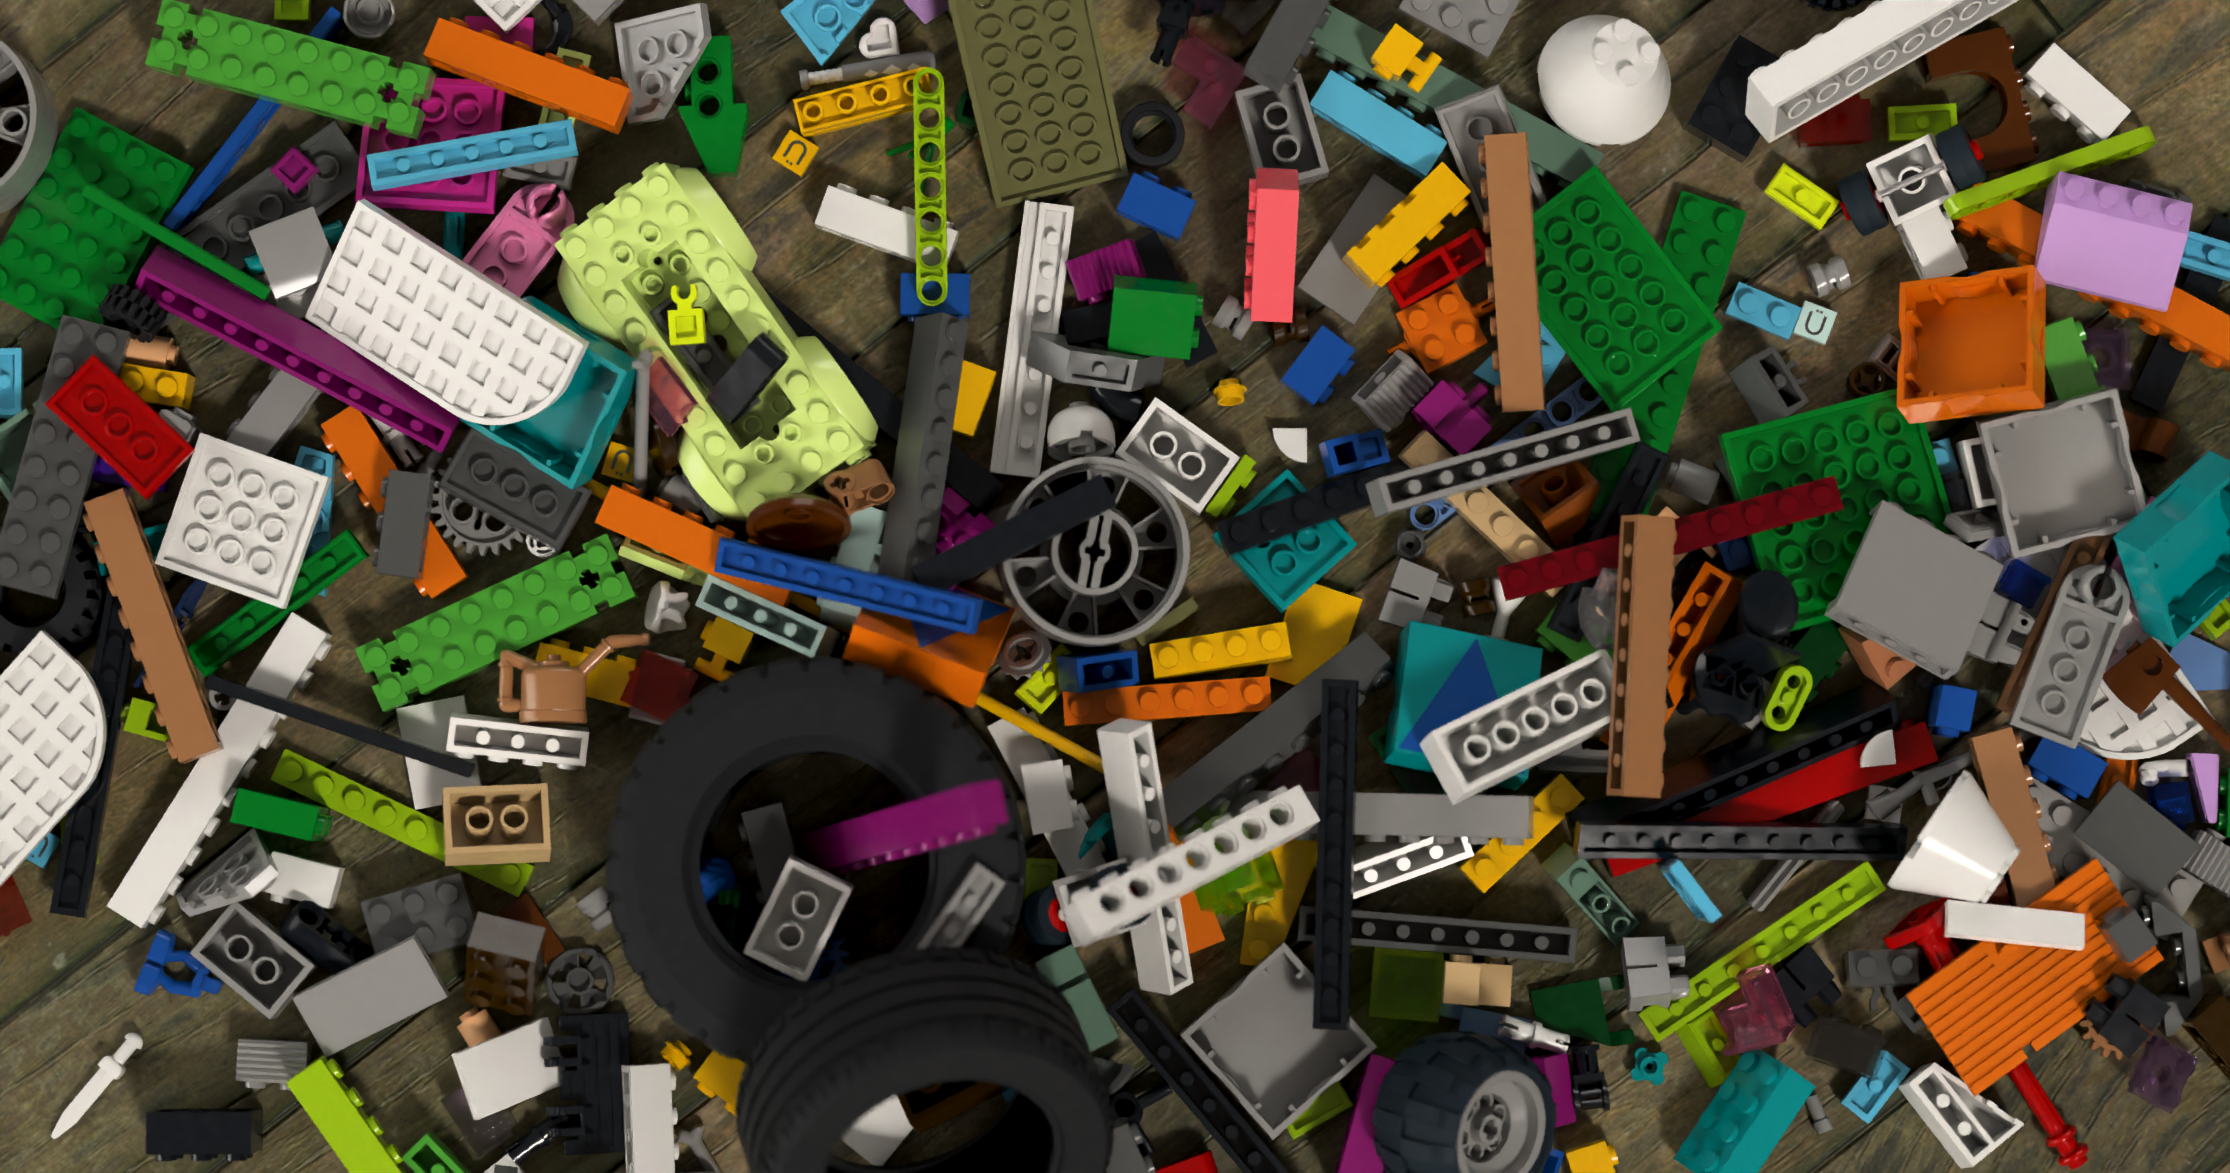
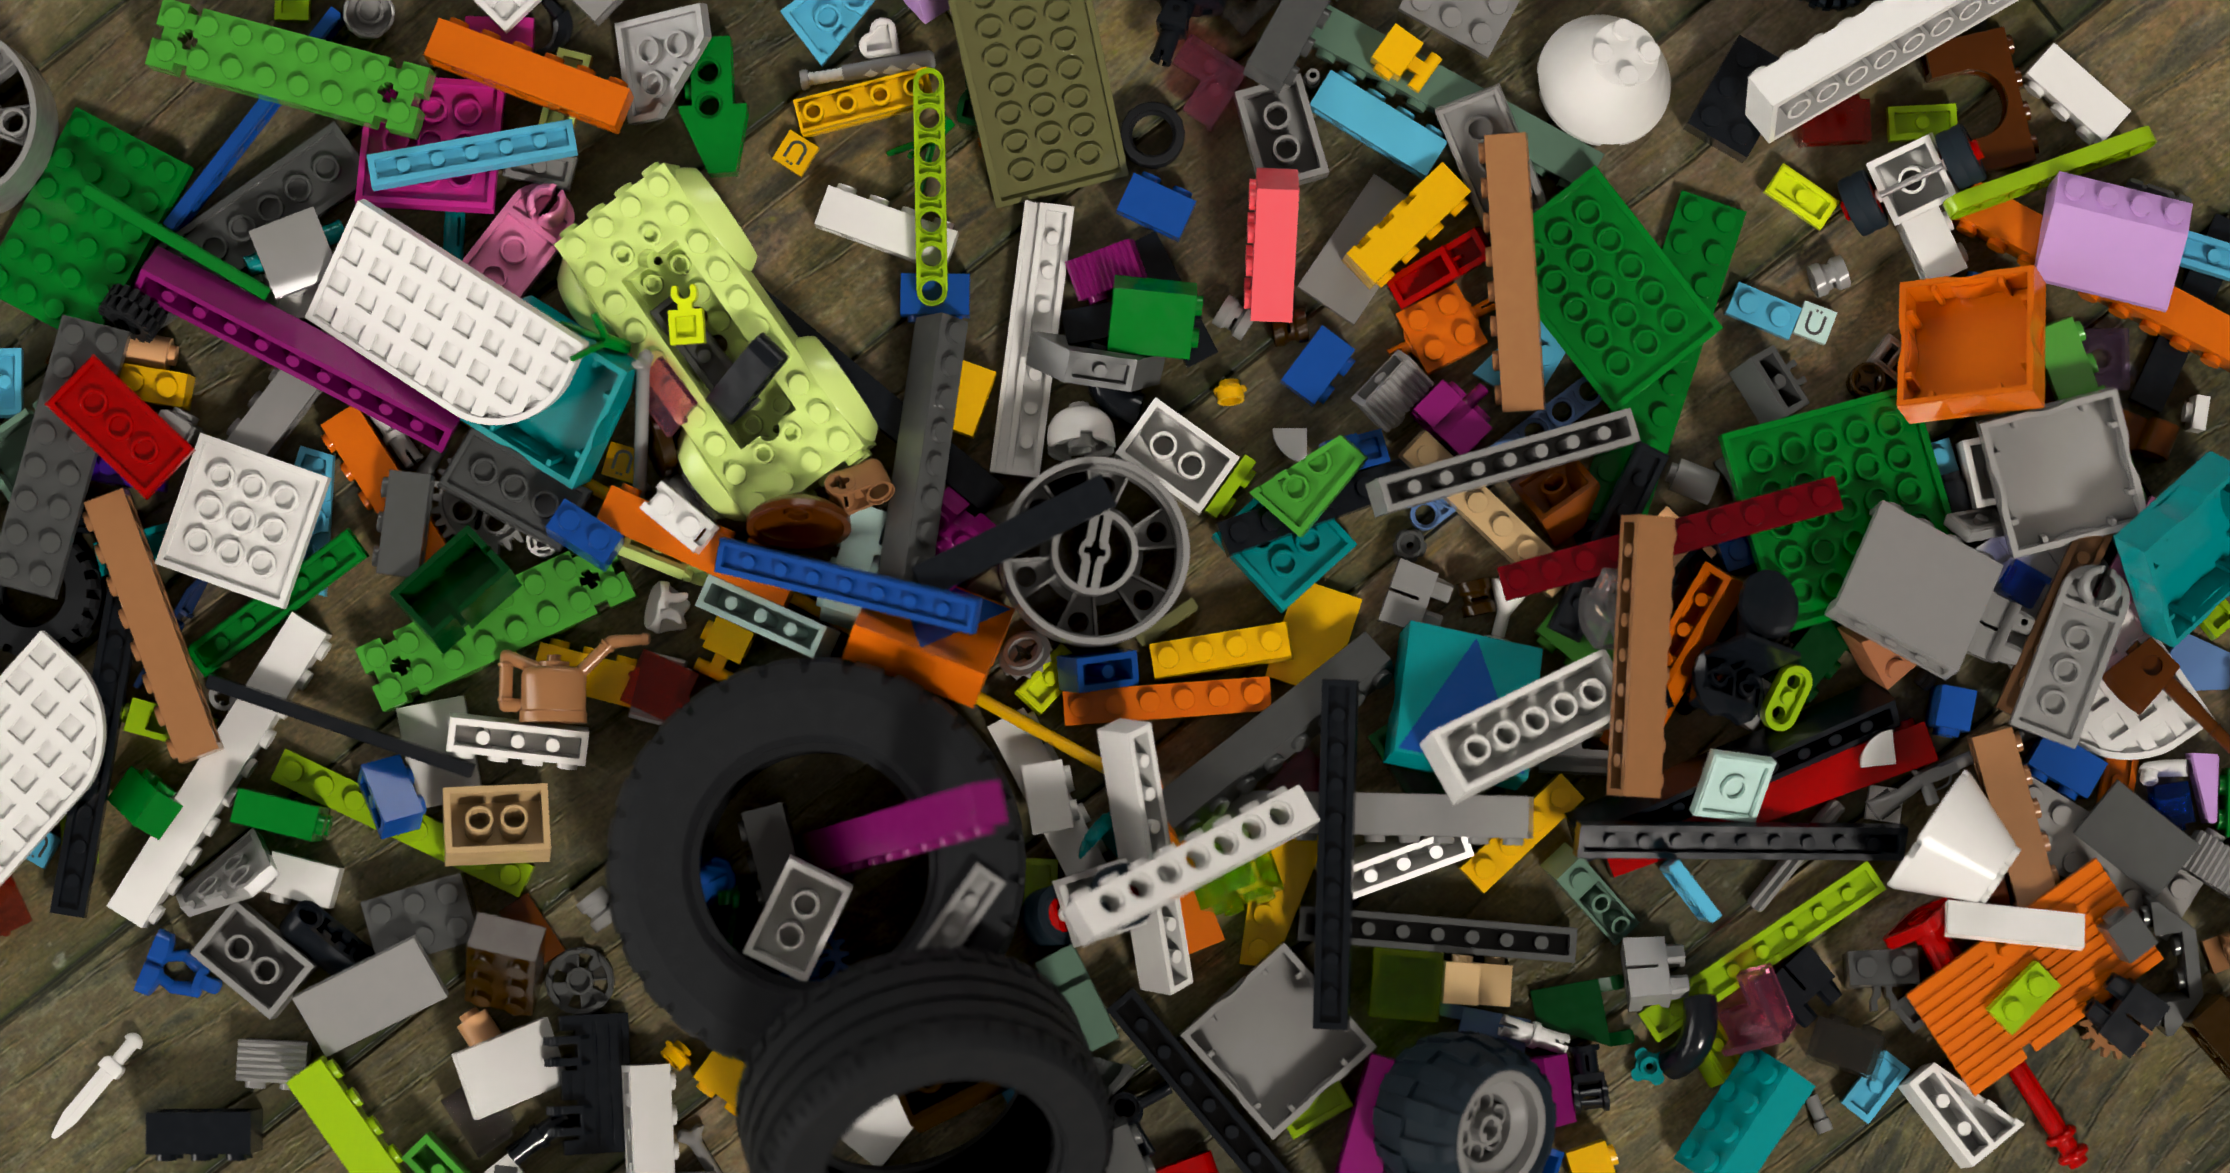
(145, 801): none -> green brick
(294, 170): magenta tile -> none
(391, 796): none -> blue brick
(455, 589): none -> dark green piece
(584, 535): none -> blue brick
(603, 339): none -> green plant
(680, 518): none -> white brick
(1311, 83): none -> light grey piece
(1311, 485): none -> bright green wing
(1695, 1039): none -> black cylinder
(1732, 786): none -> light aqua tile
(2023, 997): none -> lime plate
(2175, 1070): piece -> none
(2195, 413): none -> white plate

